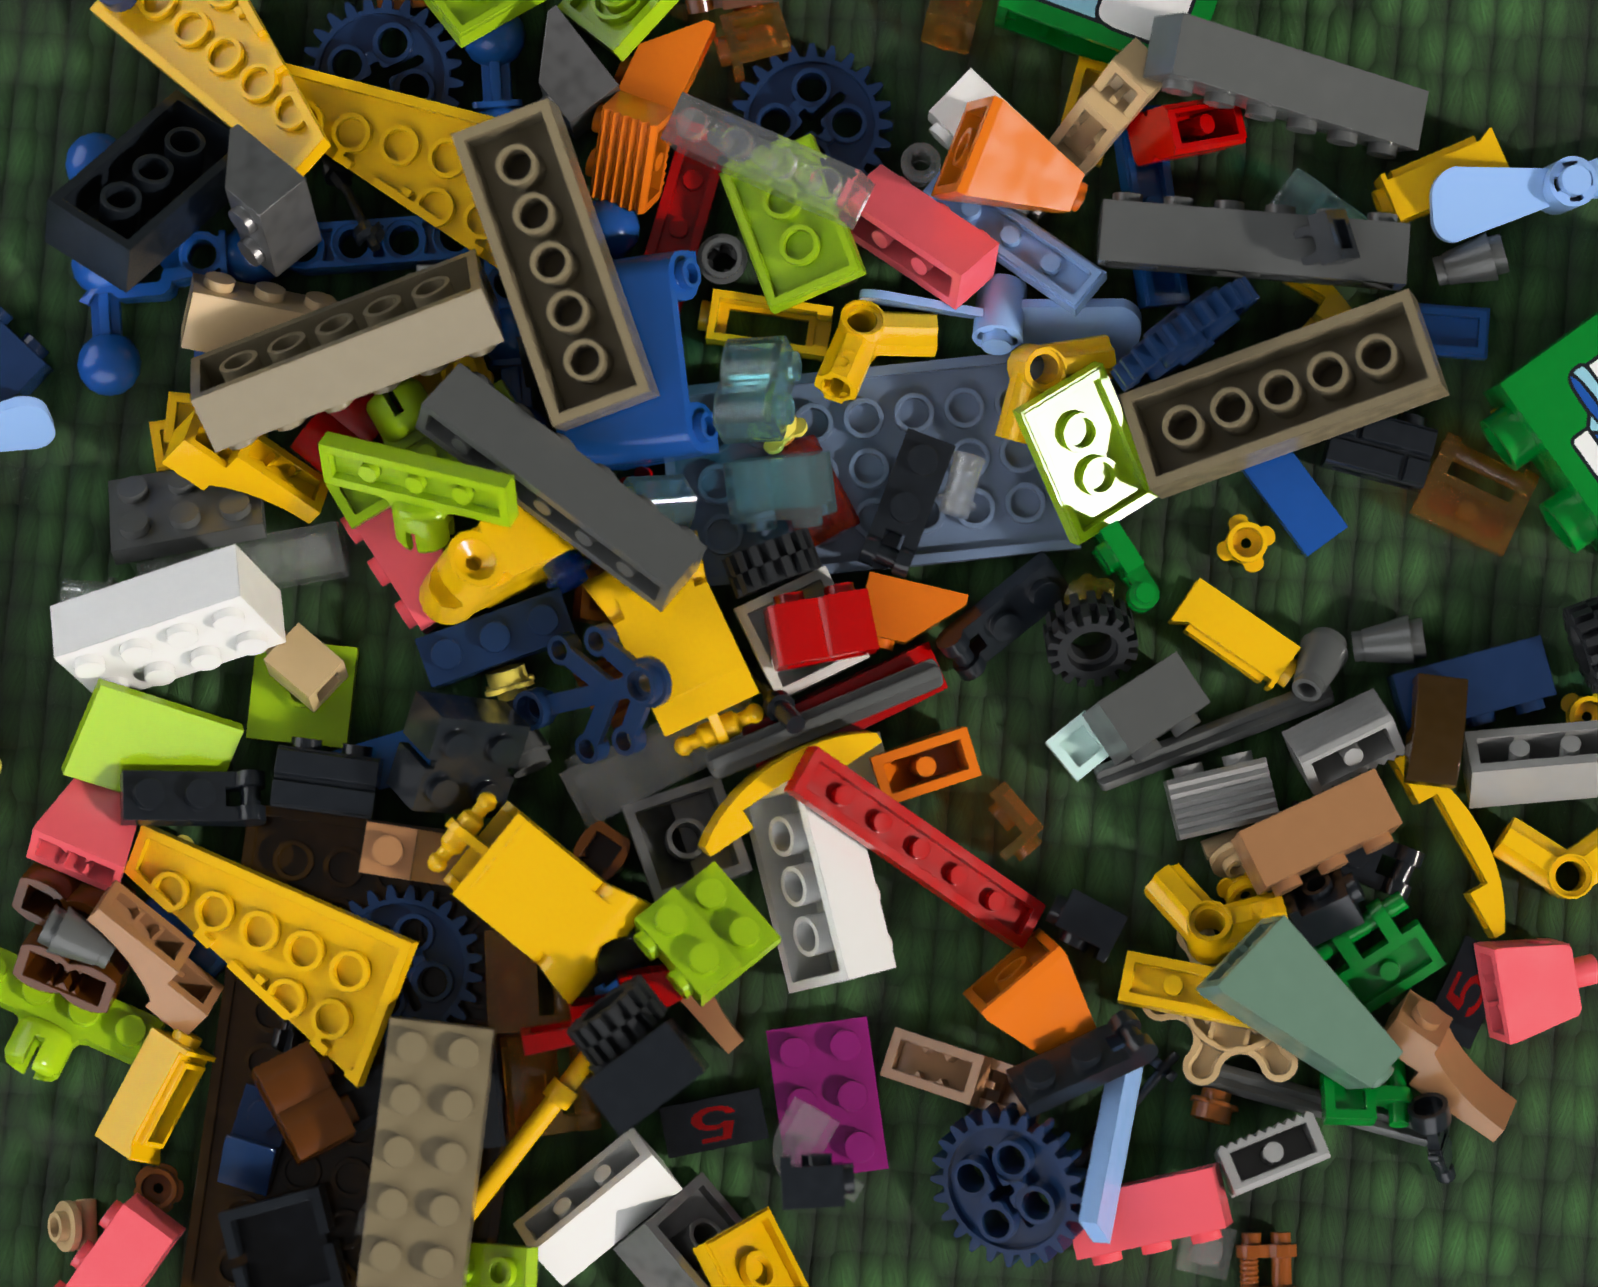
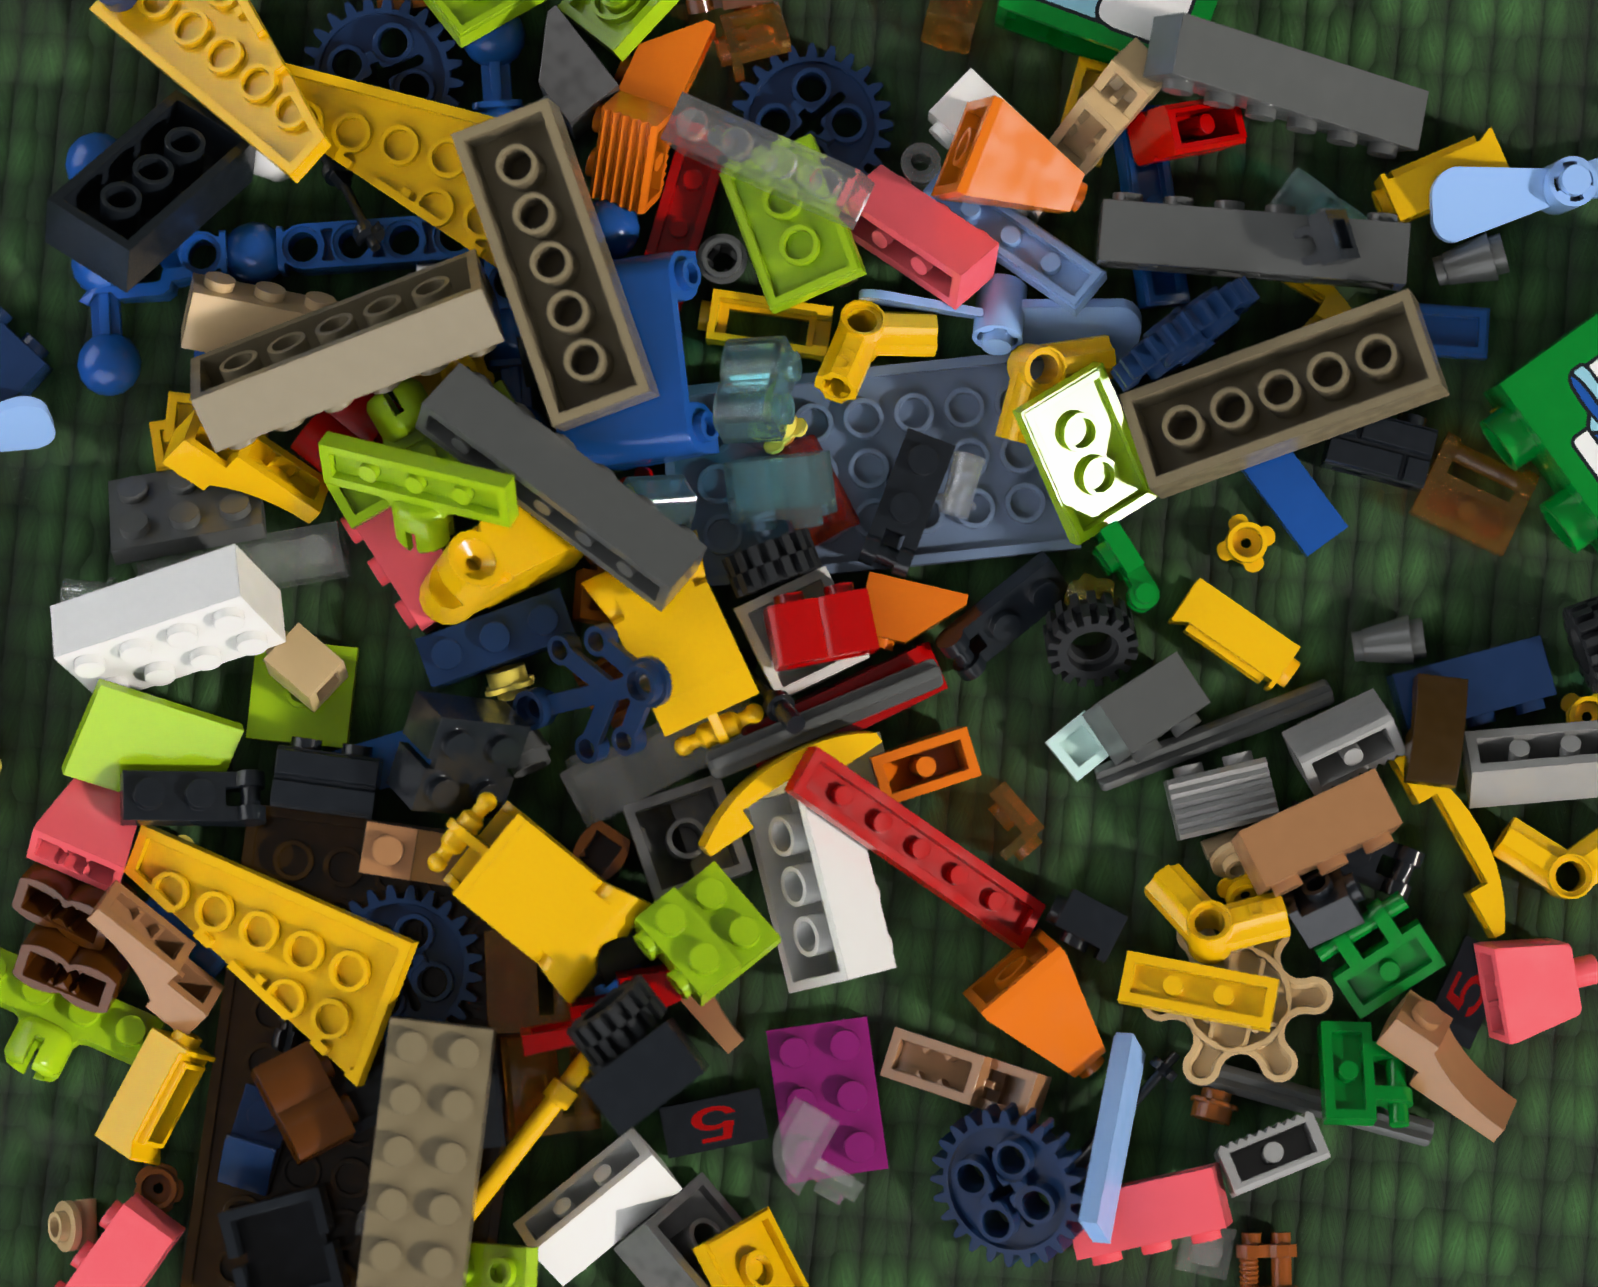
(75, 938): dark grey cone -> none
(268, 205): flat silver slope -> none
(567, 571): clear blue plate -> none
(815, 1181): black brick -> none
(1082, 1064): black plate -> none
(1300, 1003): sand green slope -> none
(1318, 662): dark grey cone -> none
(1431, 1118): black piece -> none

